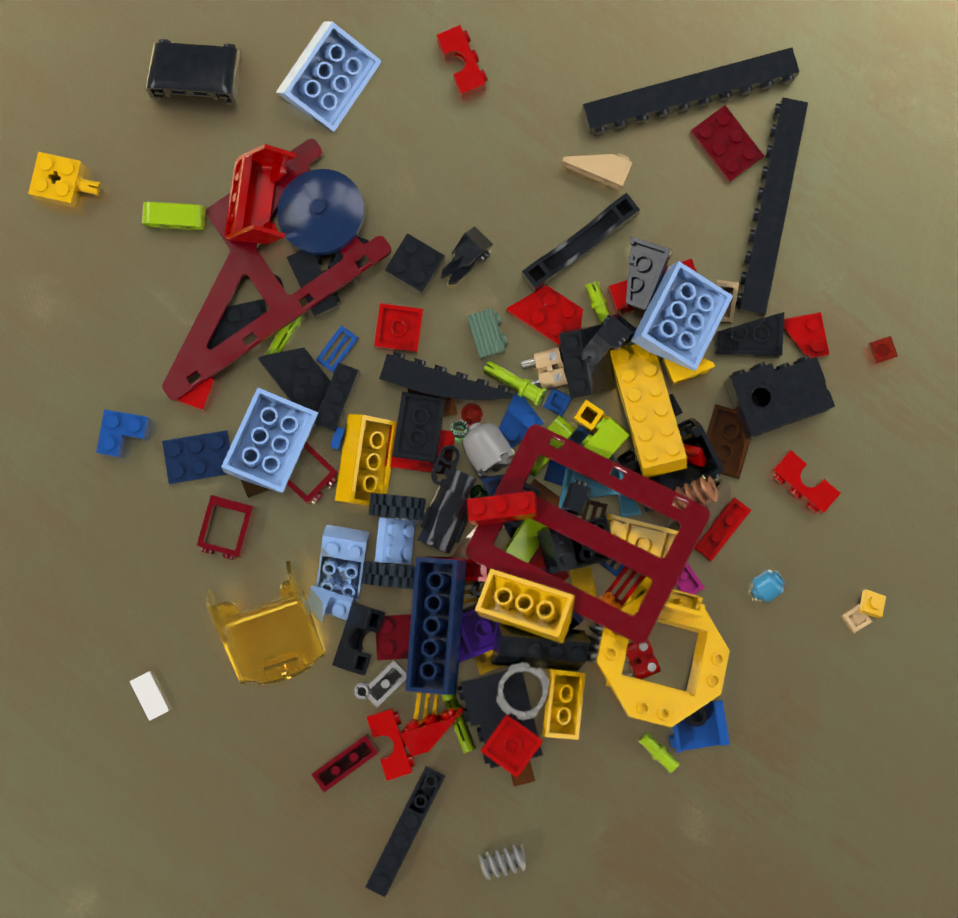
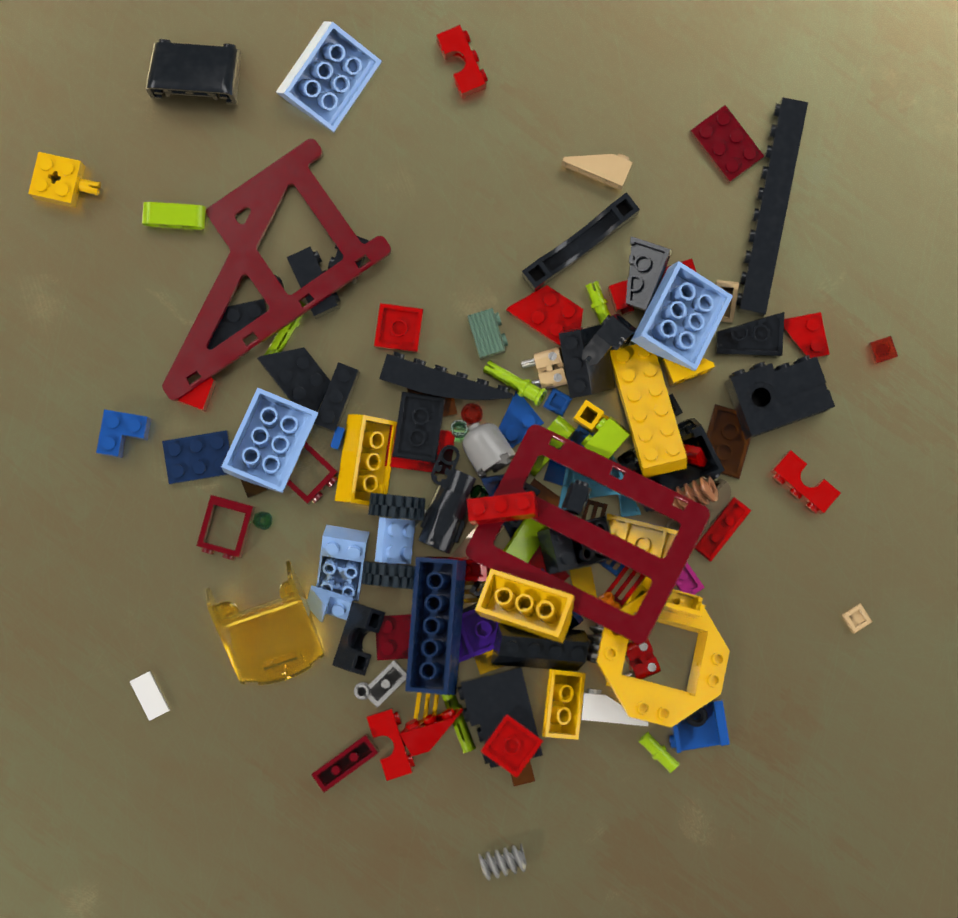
(253, 195): red windscreen -> none
(267, 520): none -> clear green hinge
(321, 211): dark blue dish -> none
(347, 334): blue tile -> none
(405, 831): black slope -> none
(415, 264): black brick -> none
(468, 252): black piece -> none
(518, 668): light grey piece -> none
(604, 709): none -> white slope
(690, 90): black brick -> none
(768, 585): dark azure head -> none
(872, 603): yellow plate -> none

